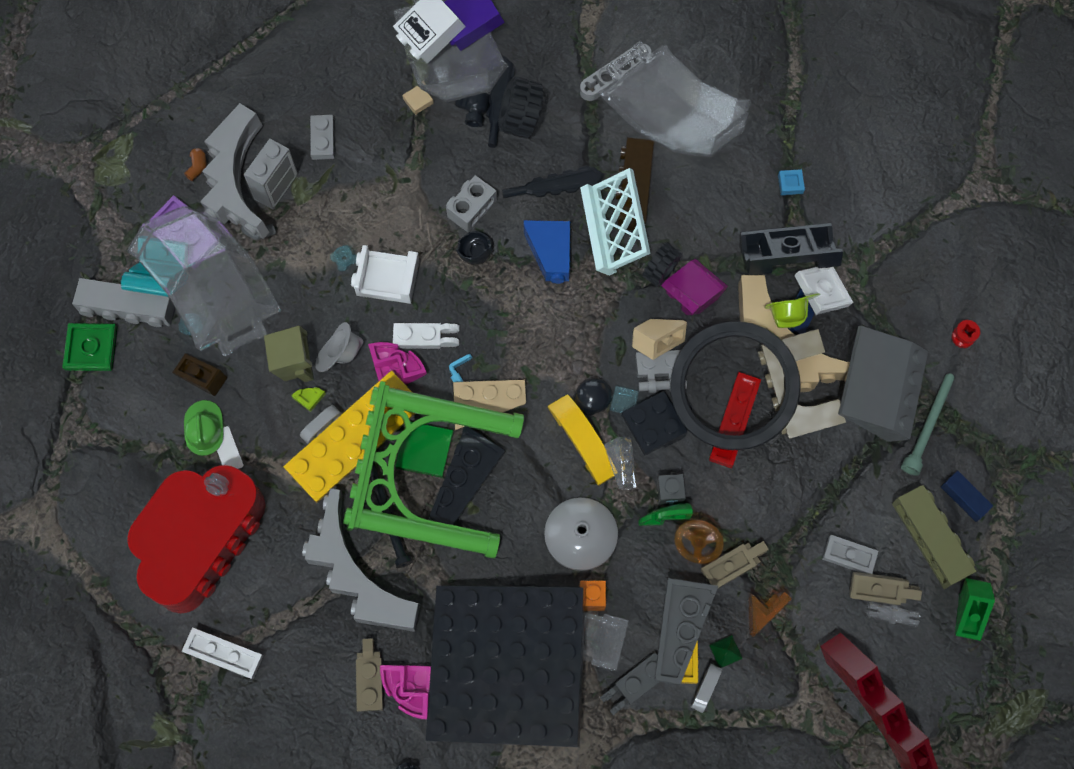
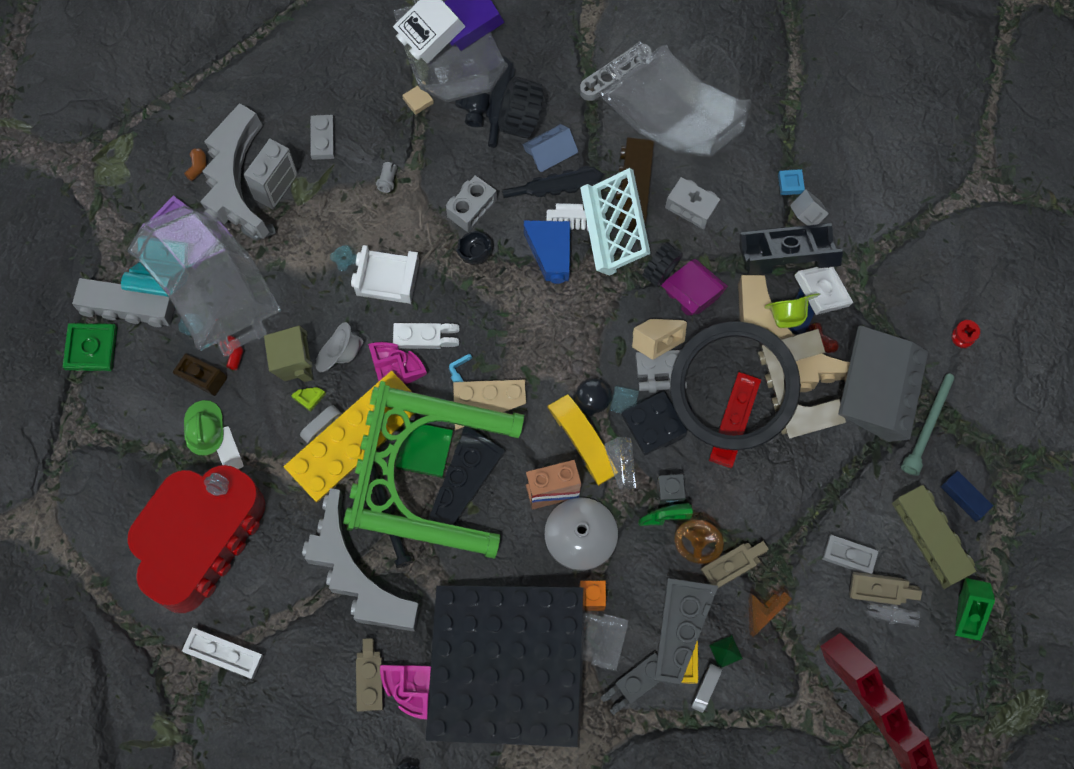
(235, 357): none -> red arm
(385, 183): none -> light grey pin
(551, 147): none -> sand blue panel
(553, 484): none -> nougat panel
(569, 212): none -> white piece
(681, 202): none -> light grey brick
(809, 208): none -> light grey panel
(829, 344): none -> clear red arm

